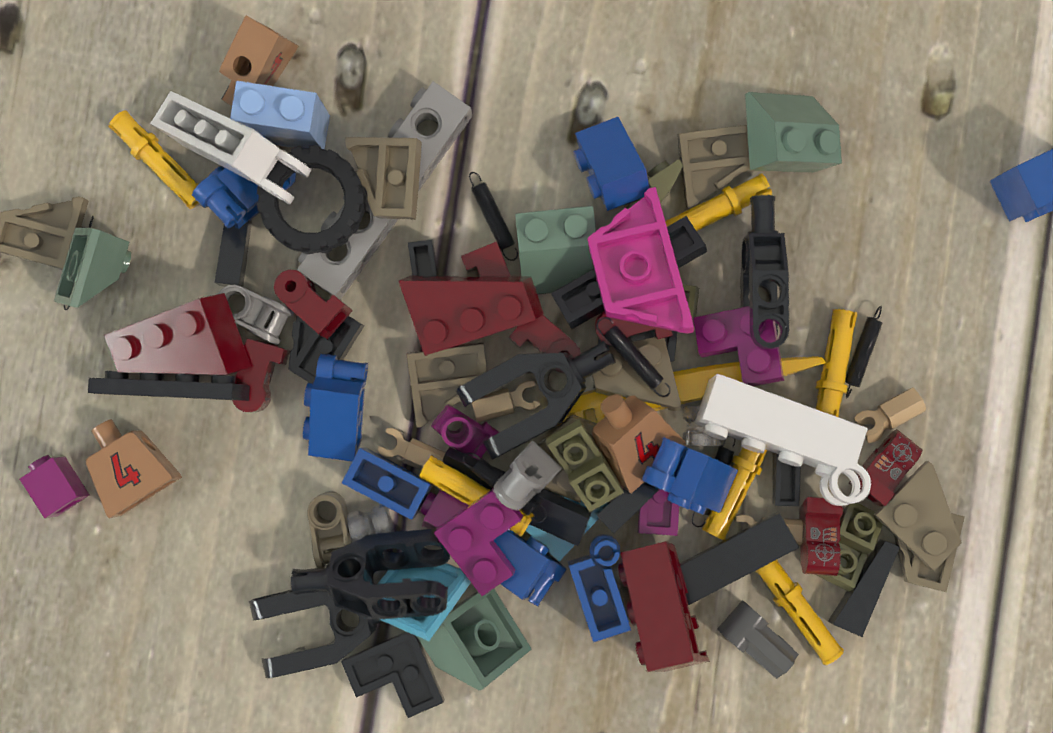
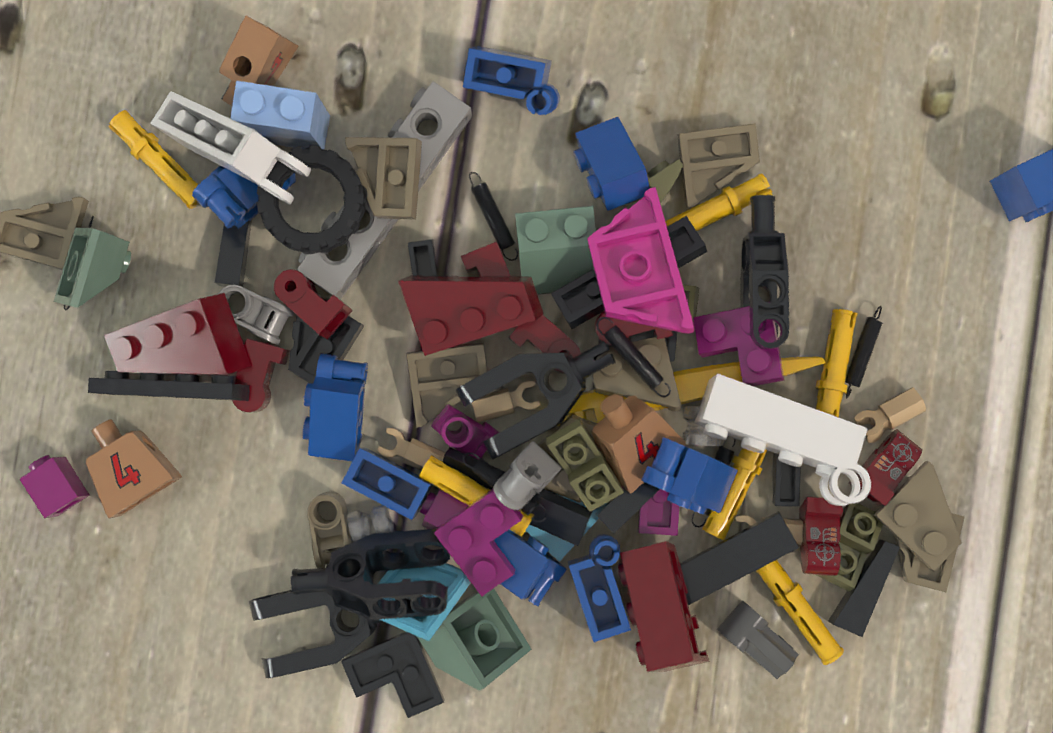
(513, 77): none -> blue hinge
(790, 133): sand green slope -> none

